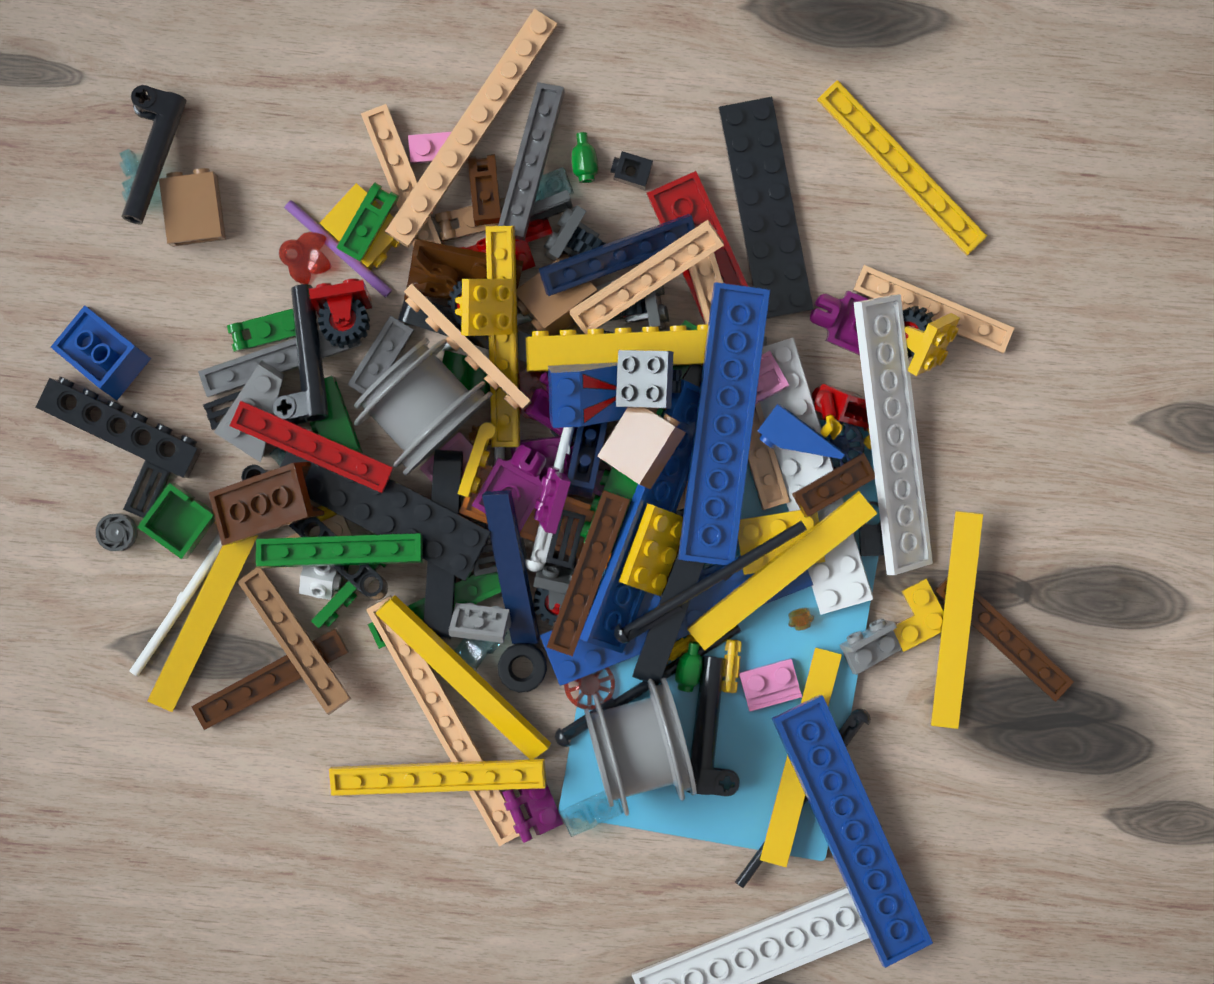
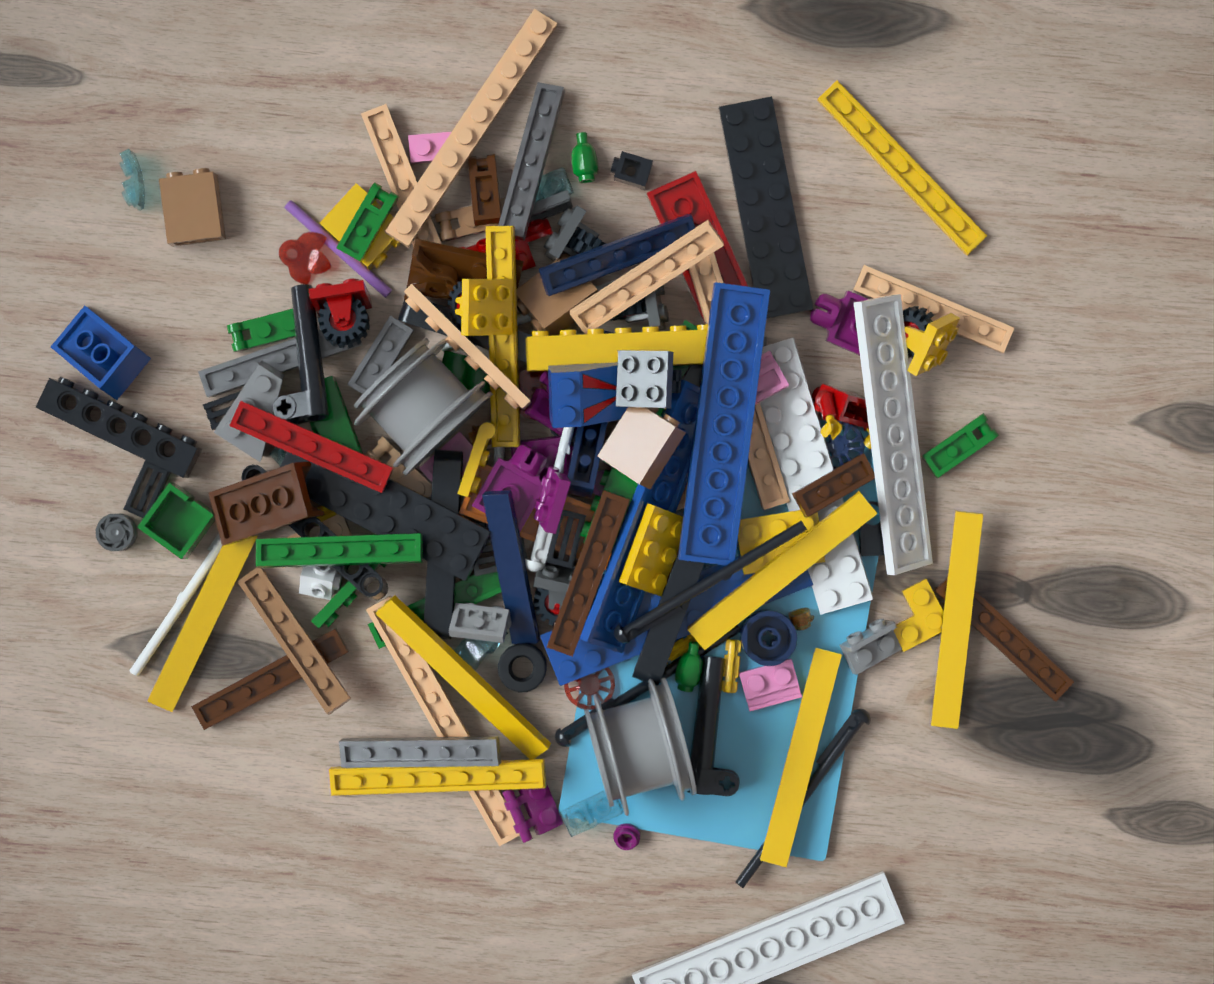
(165, 111): black axle -> none
(413, 480): none -> light nougat plate
(420, 752): none -> flat silver plate
(623, 842): none -> magenta plate
(779, 648): none -> dark blue brick
(791, 433): blue slope -> none
(852, 830): blue plate -> none
(959, 446): none -> green plate

